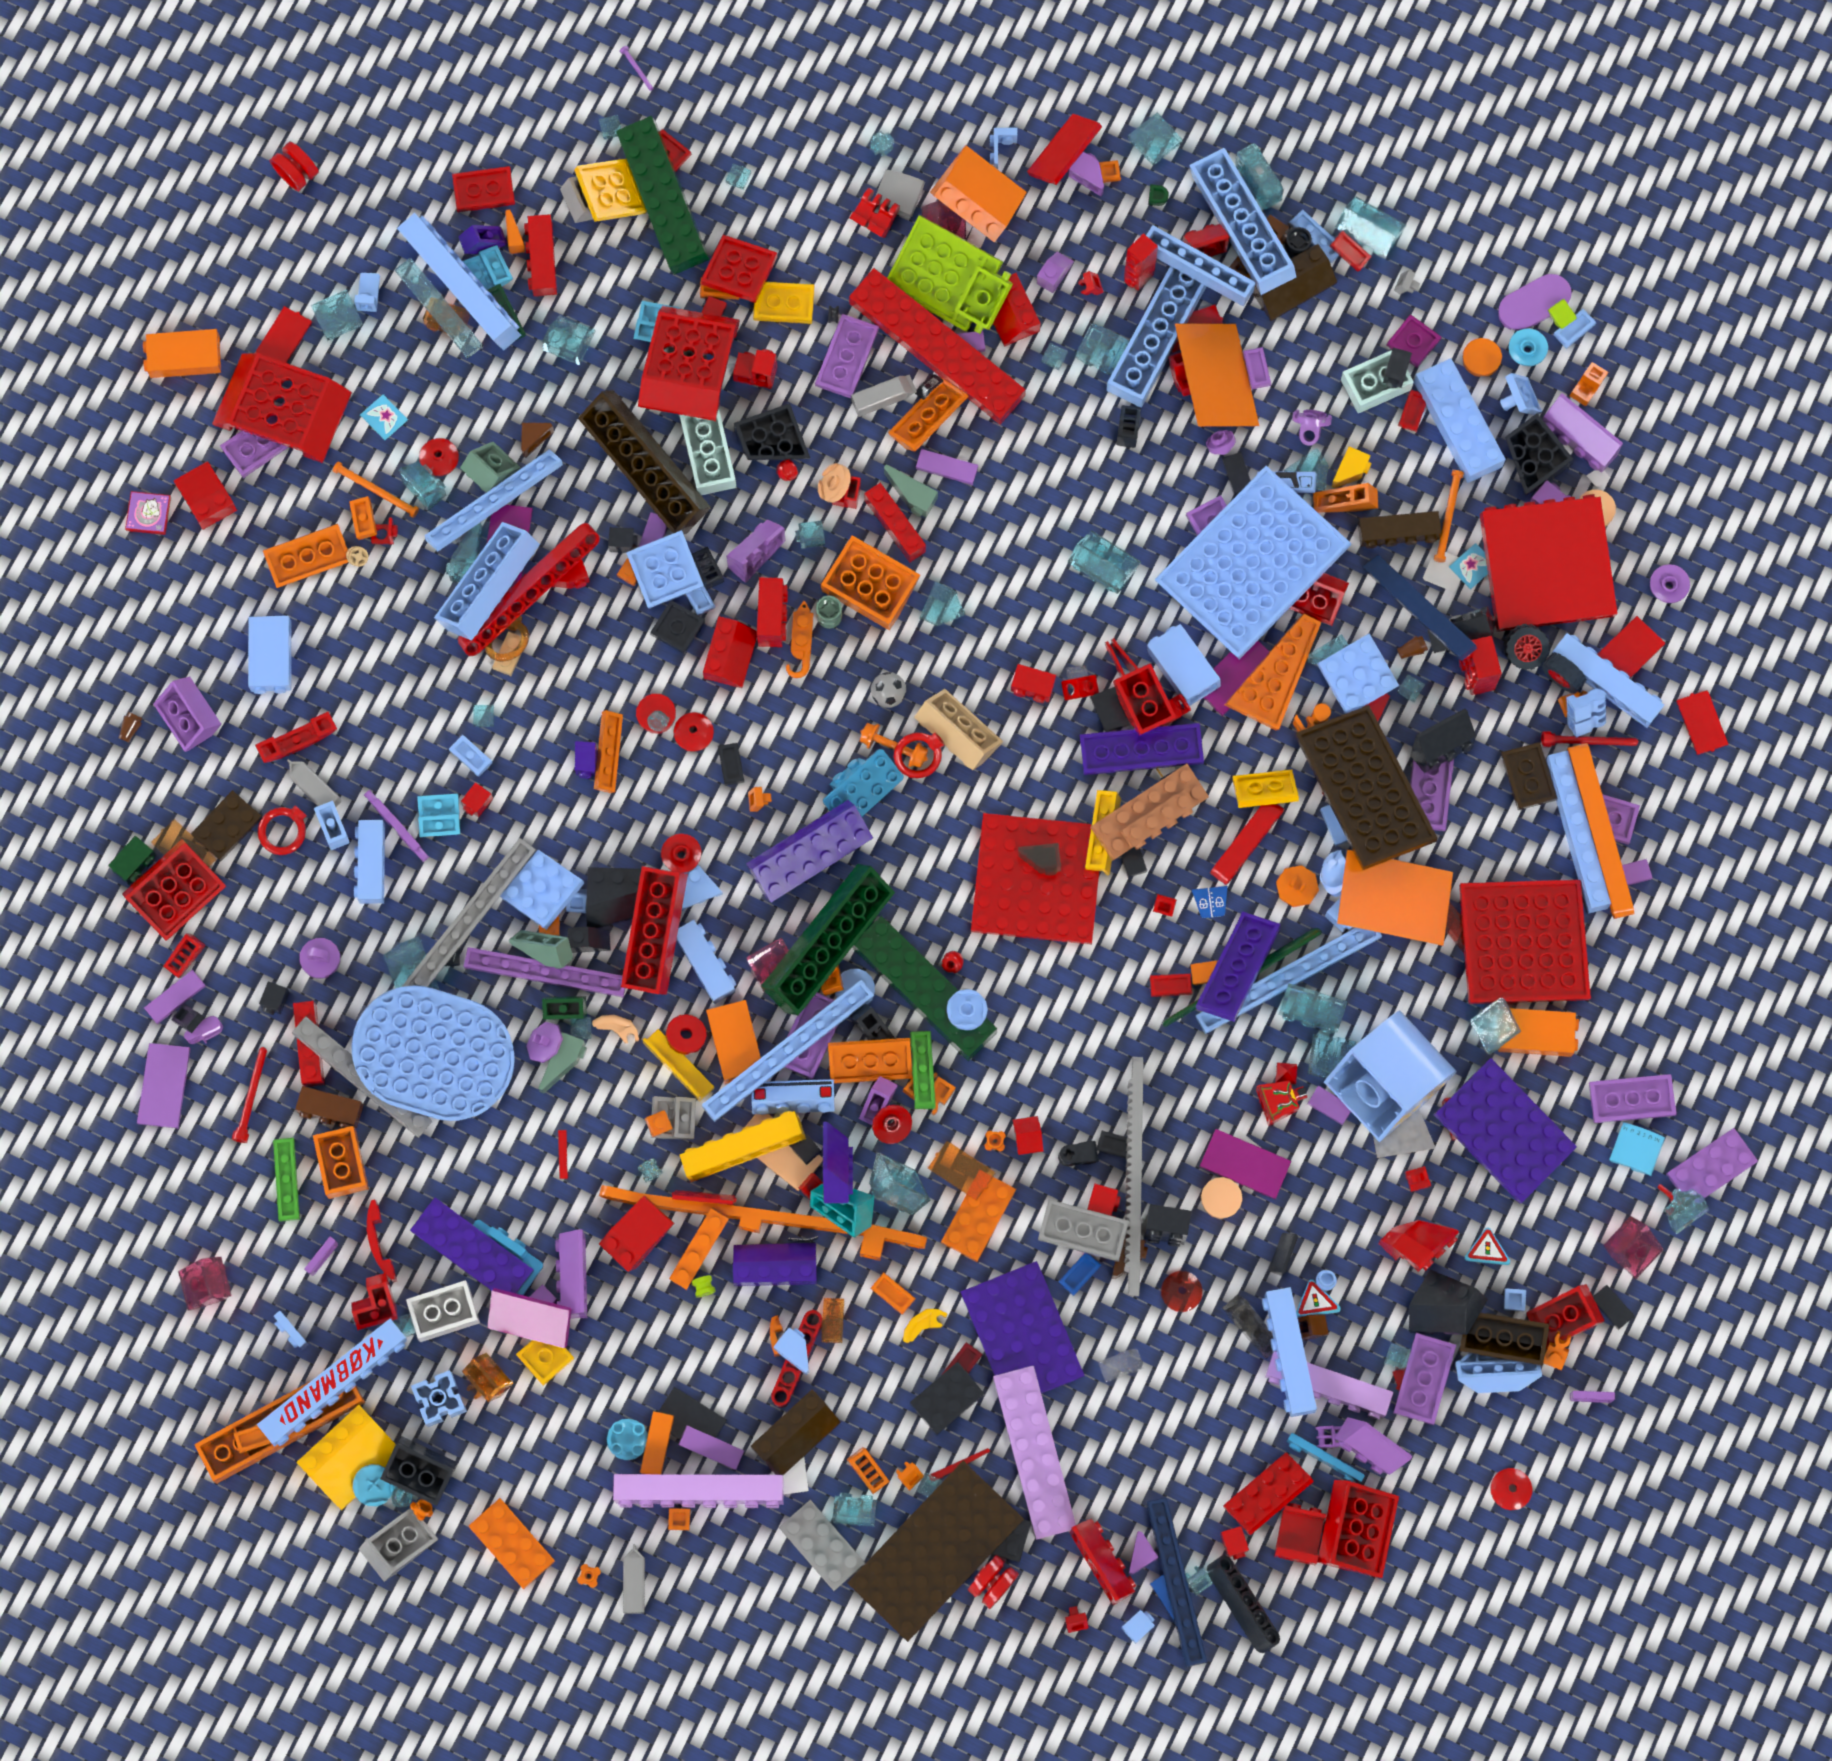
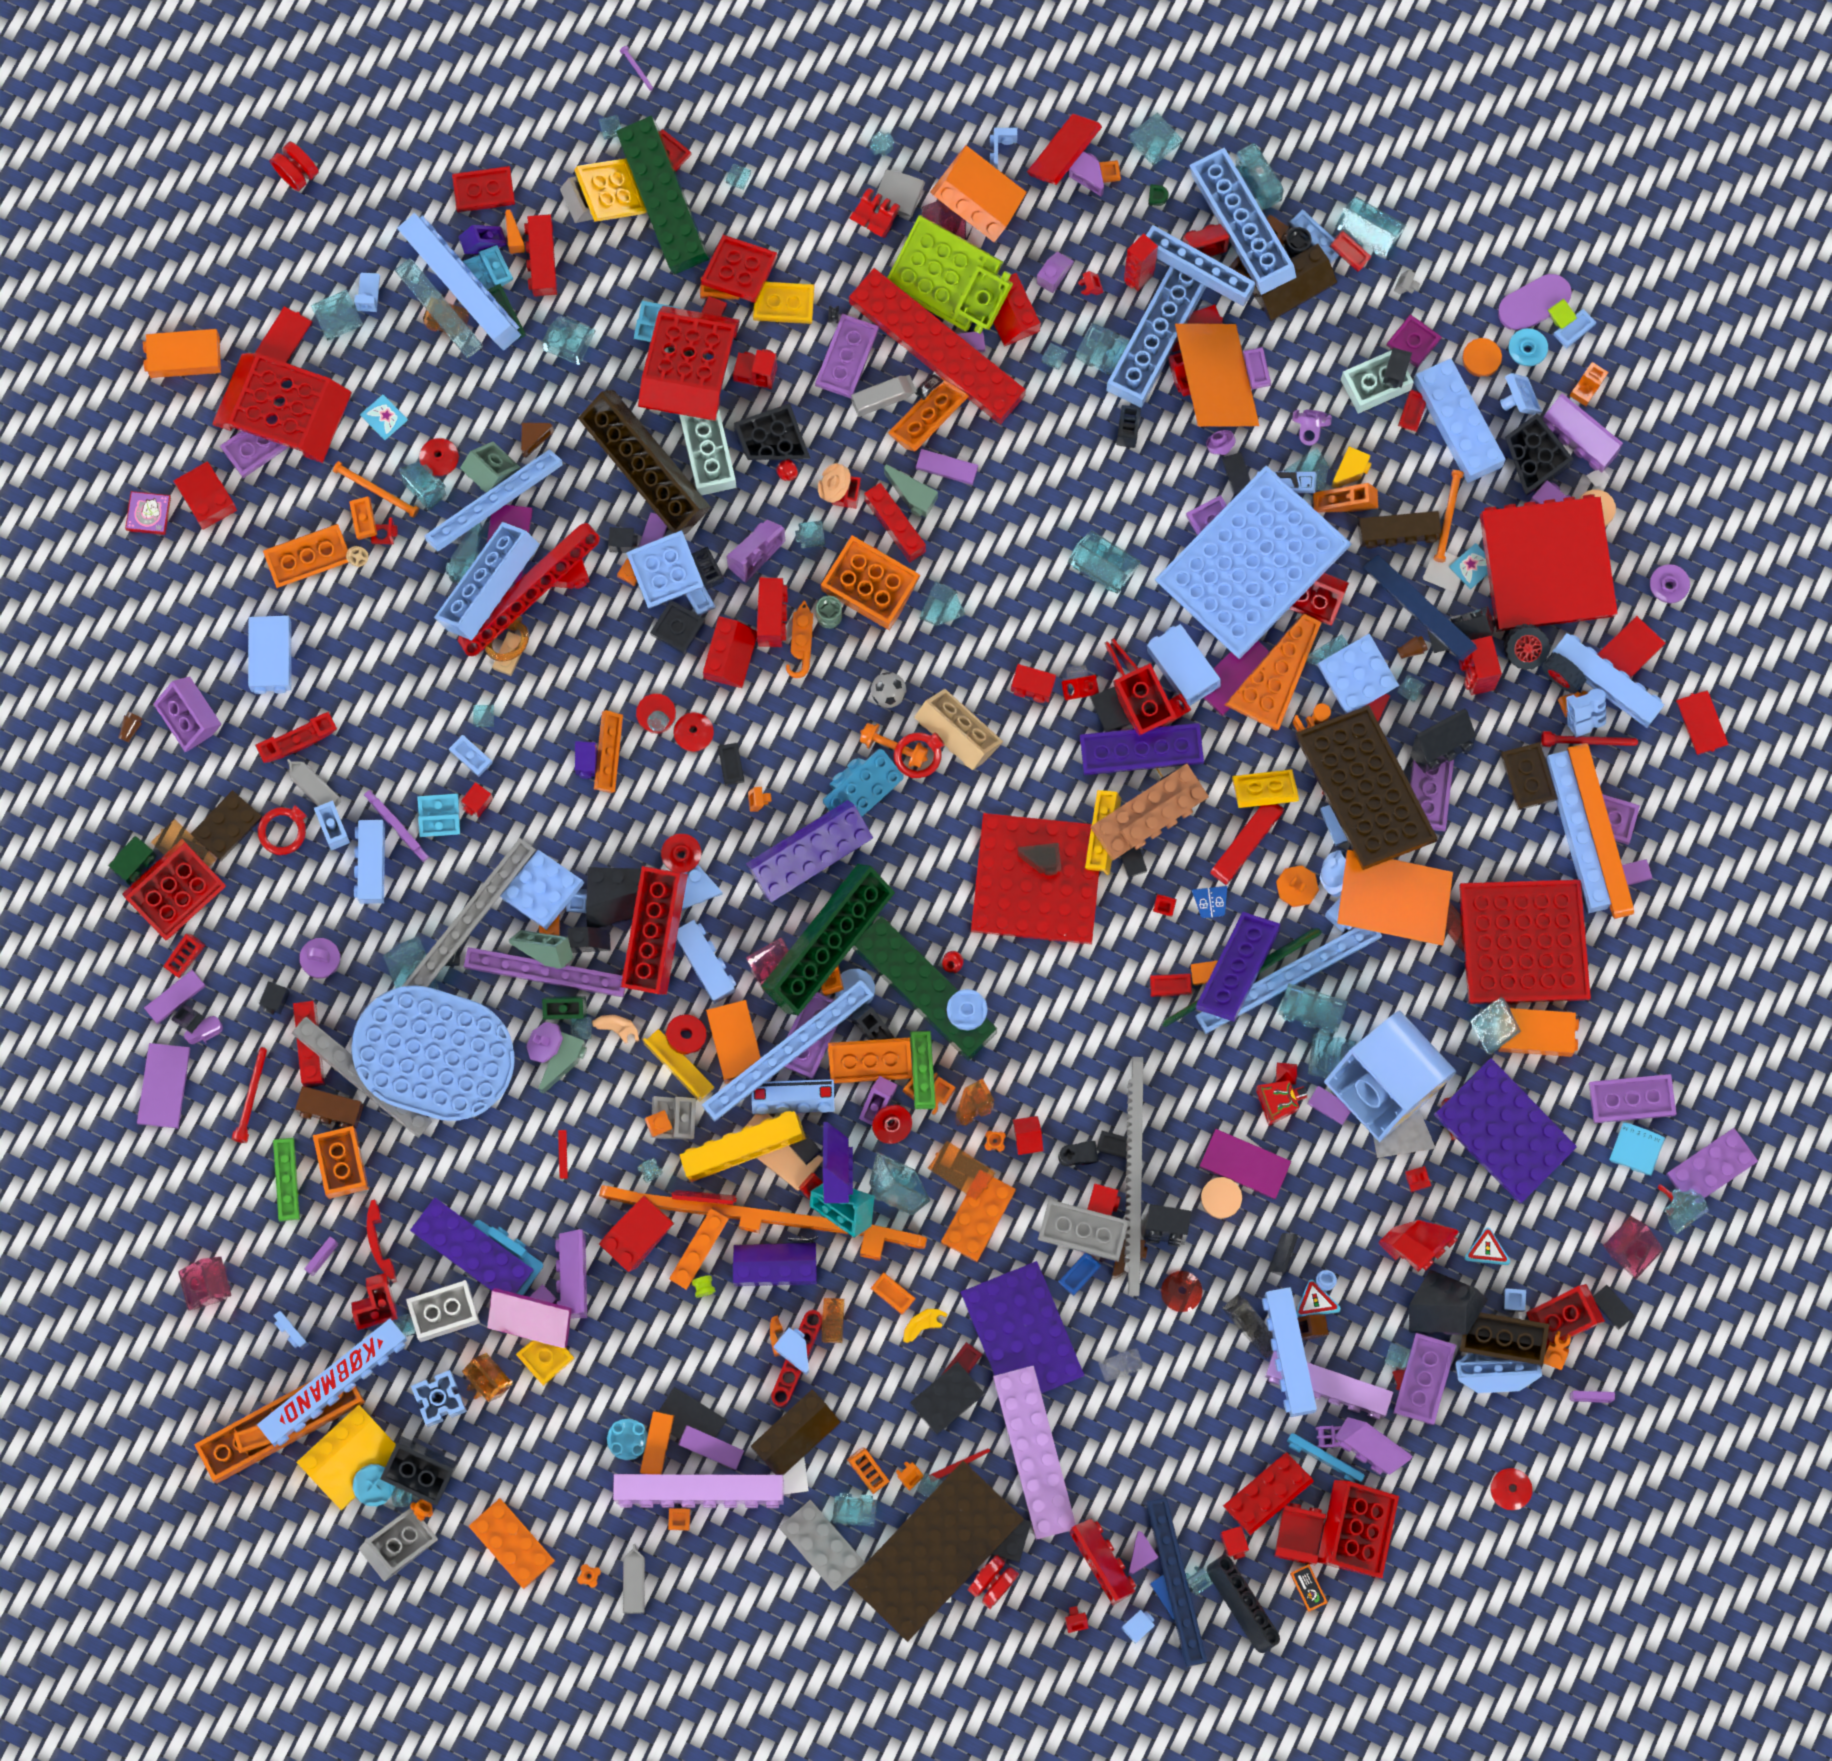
(974, 1101): none -> clear orange slope
(1308, 1588): none -> tile

